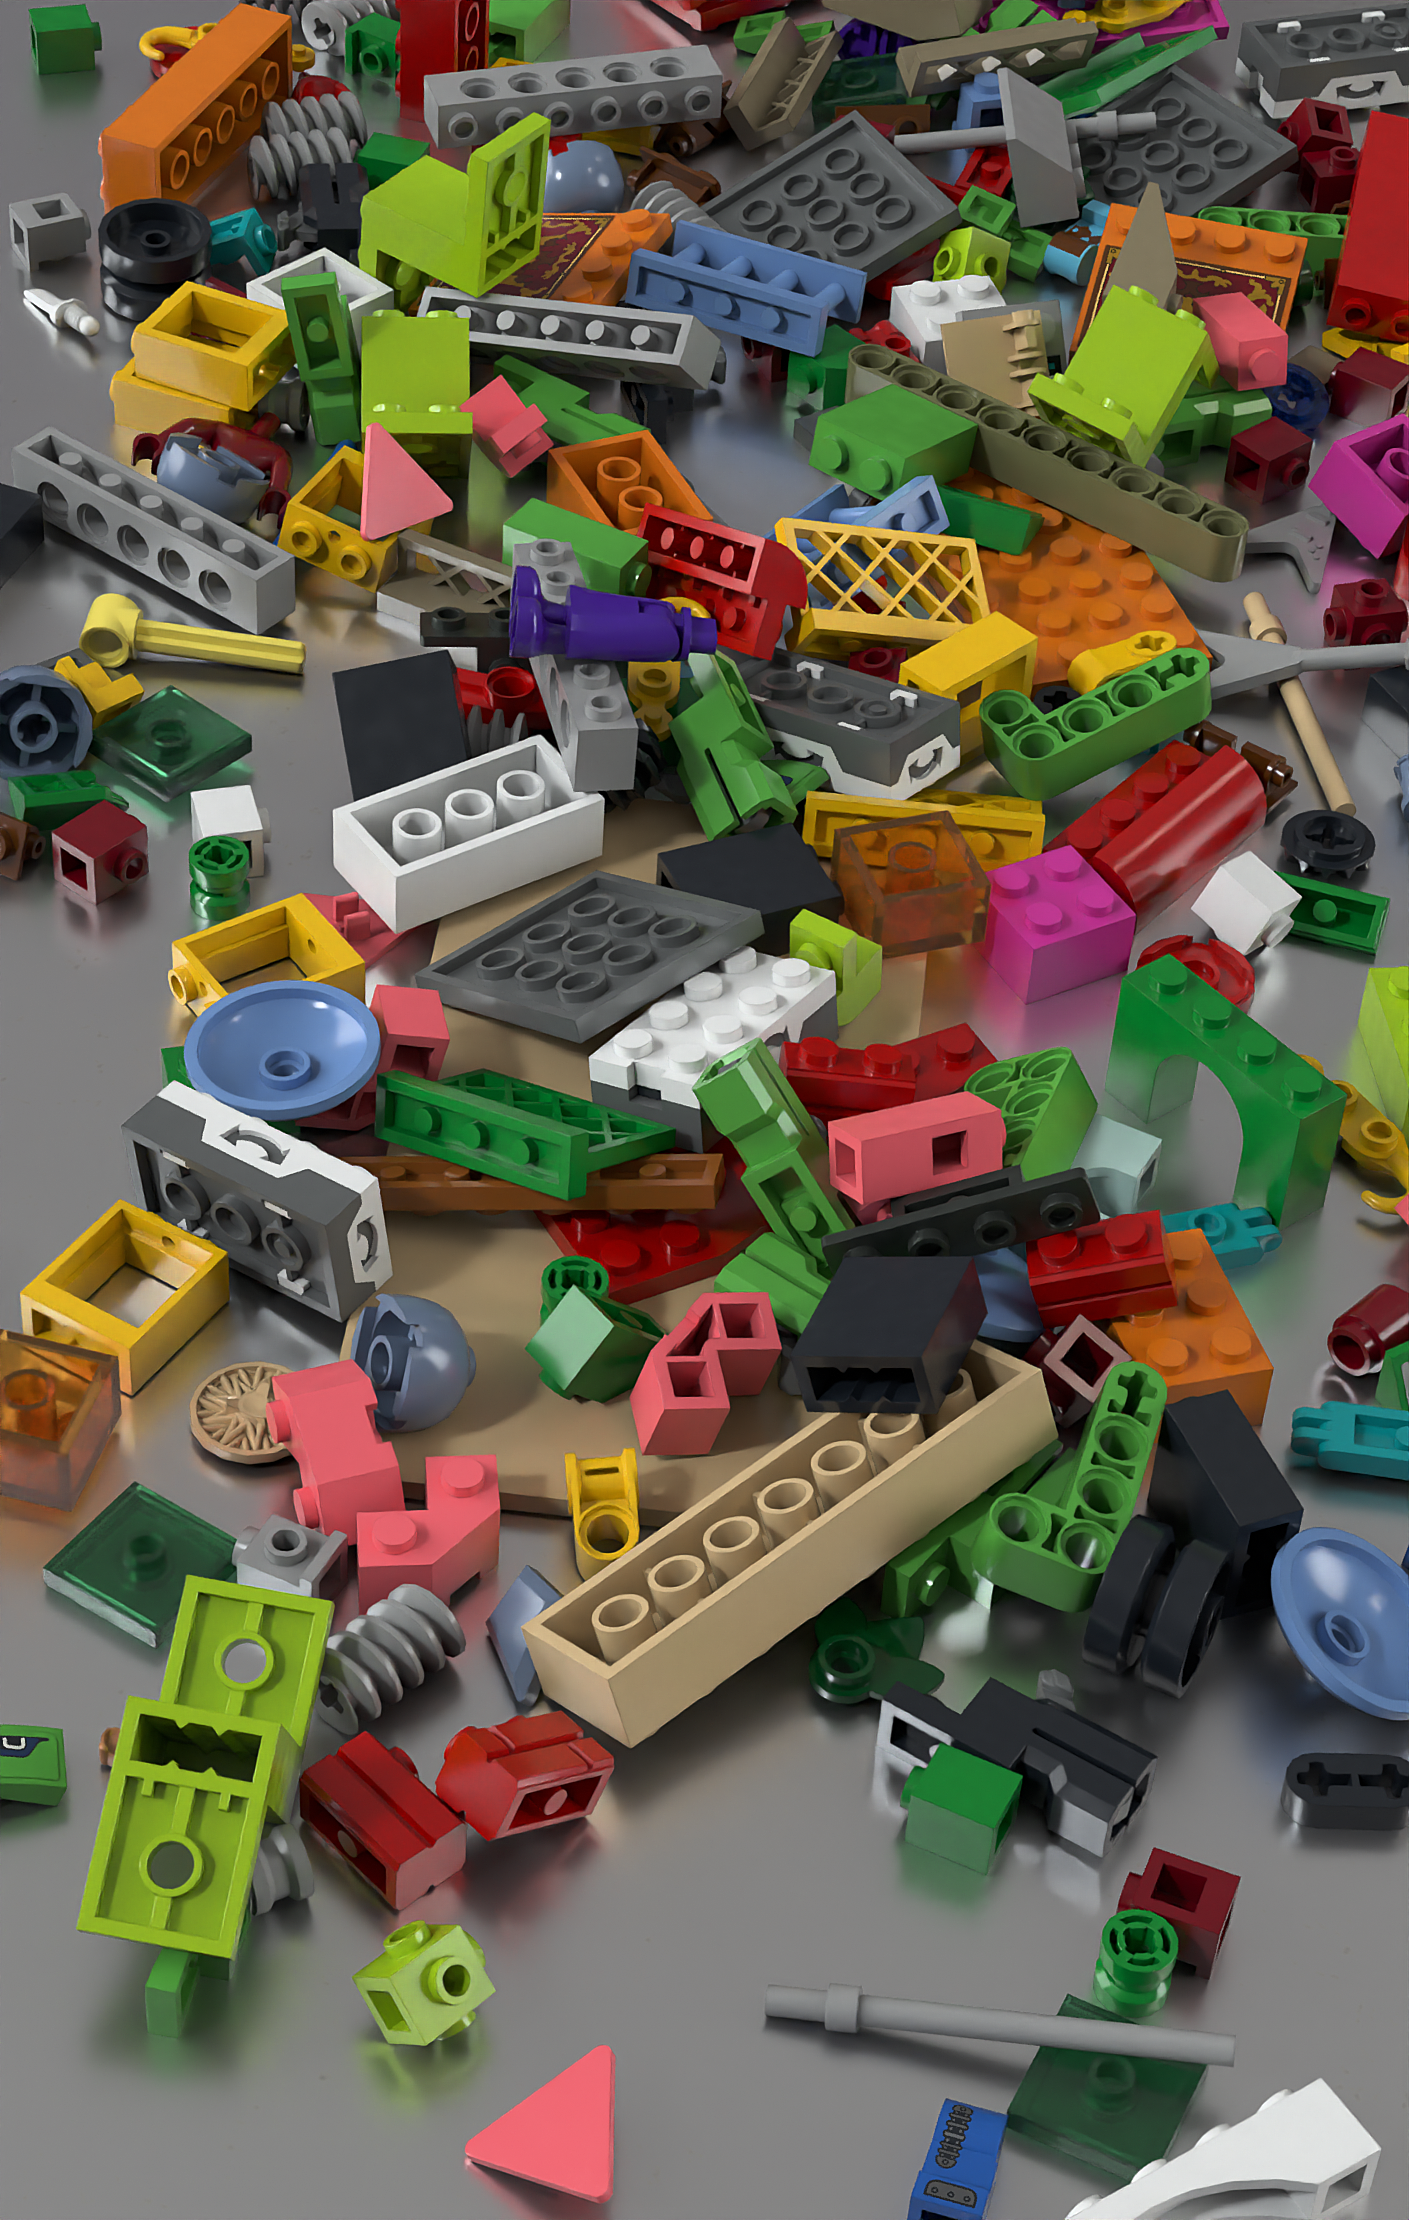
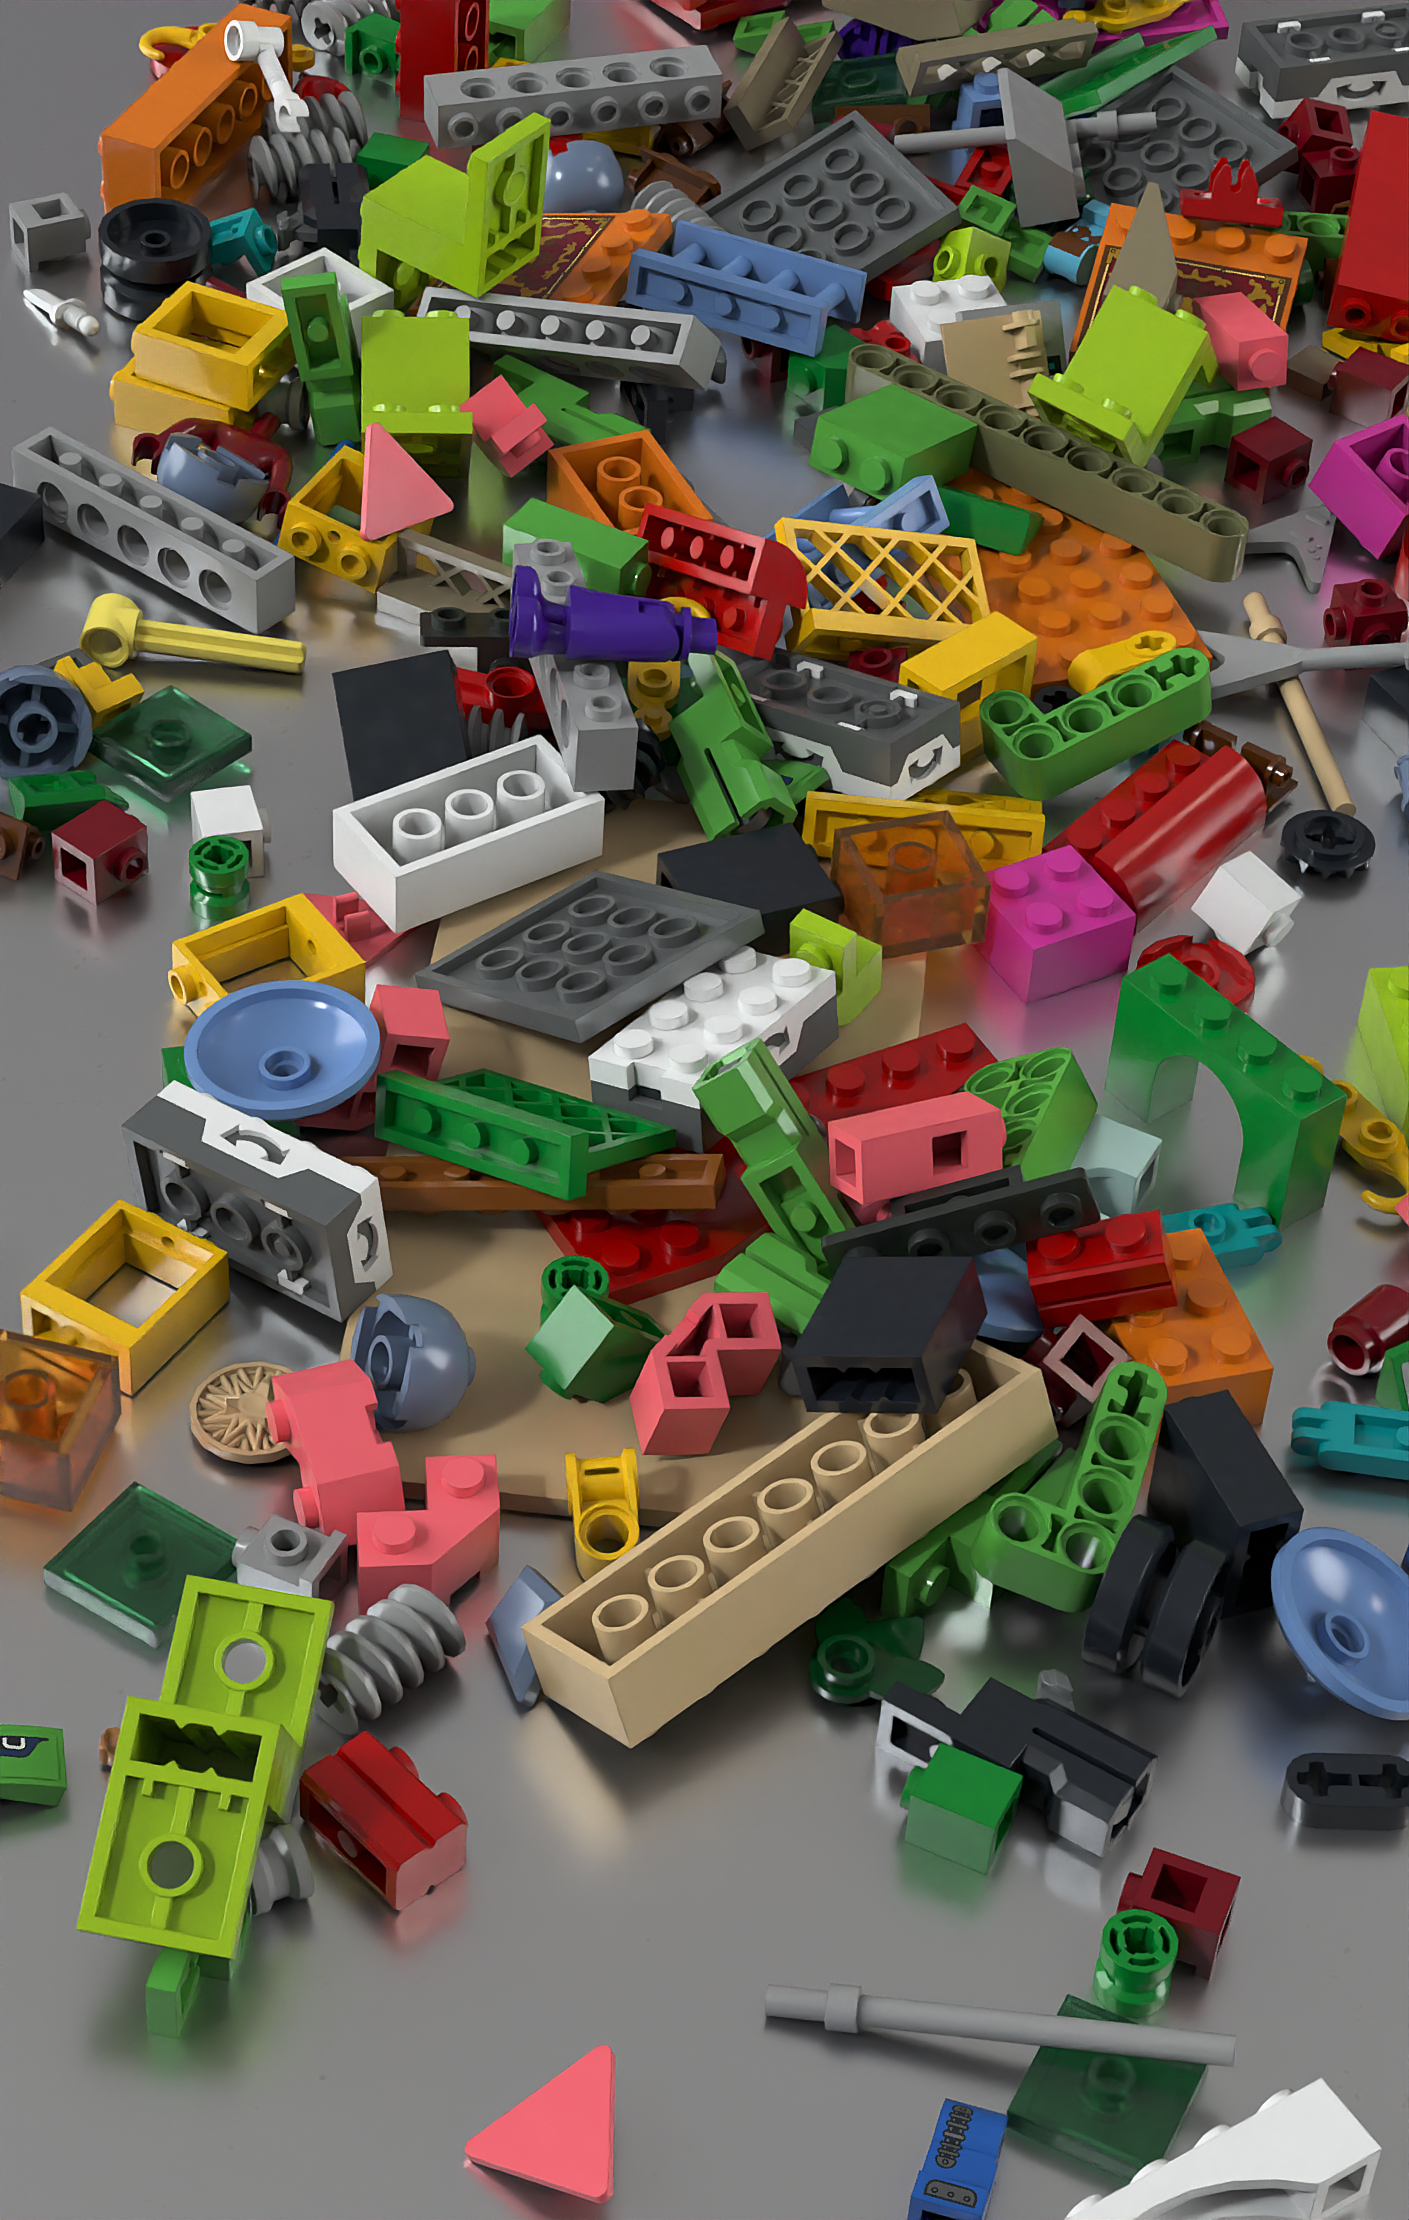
(63, 39): green brick -> none
(263, 45): none -> white brick
(425, 1983): lime brick -> none
(523, 1774): red brick -> none
(847, 1081): red brick -> none
(1231, 202): none -> red piece
(1307, 392): clear blue gear -> none
(1337, 915): green slope -> none

